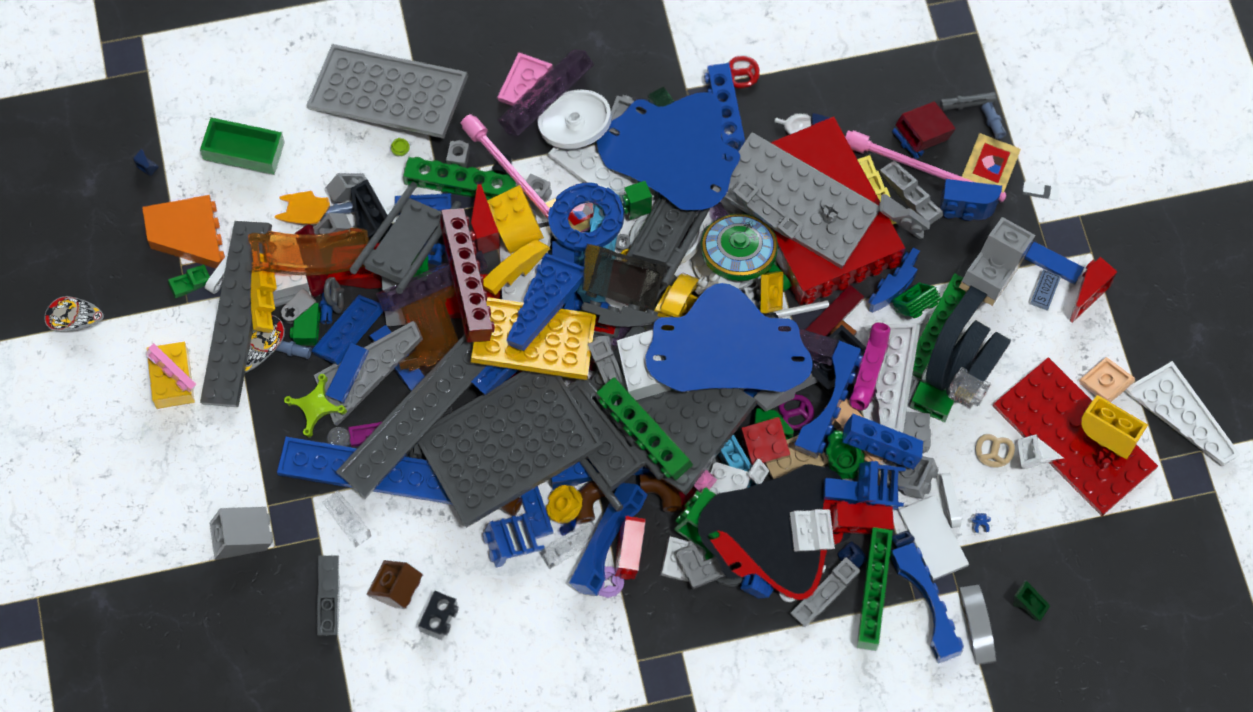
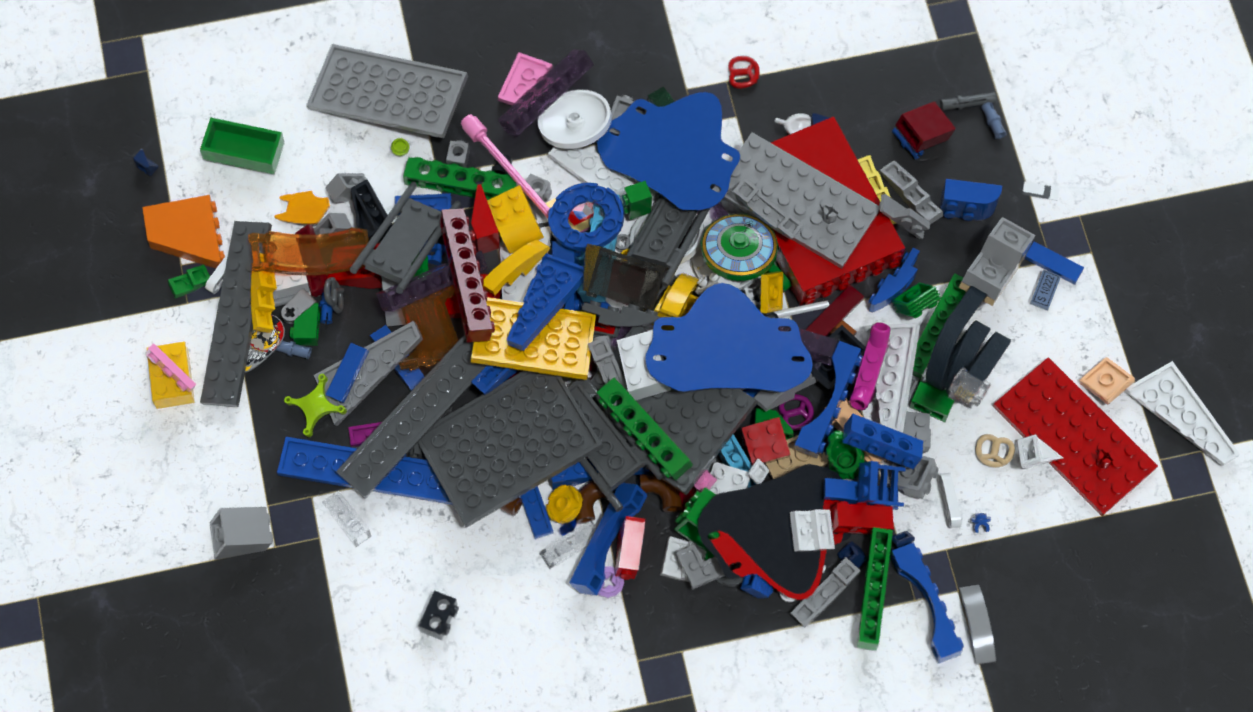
(72, 314): shield -> none
(328, 595): dark grey slope -> none
(338, 431): clear plate -> none
(341, 208): sand blue pin -> none
(348, 329): blue tile -> none
(395, 584): reddish brown slope -> none
(500, 541): blue plate -> none
(722, 74): blue brick -> none
(934, 537): white tile -> none
(988, 163): flag -> none
(1031, 601): dark green slope -> none
(1095, 283): red slope -> none
(1112, 427): yellow brick -> none

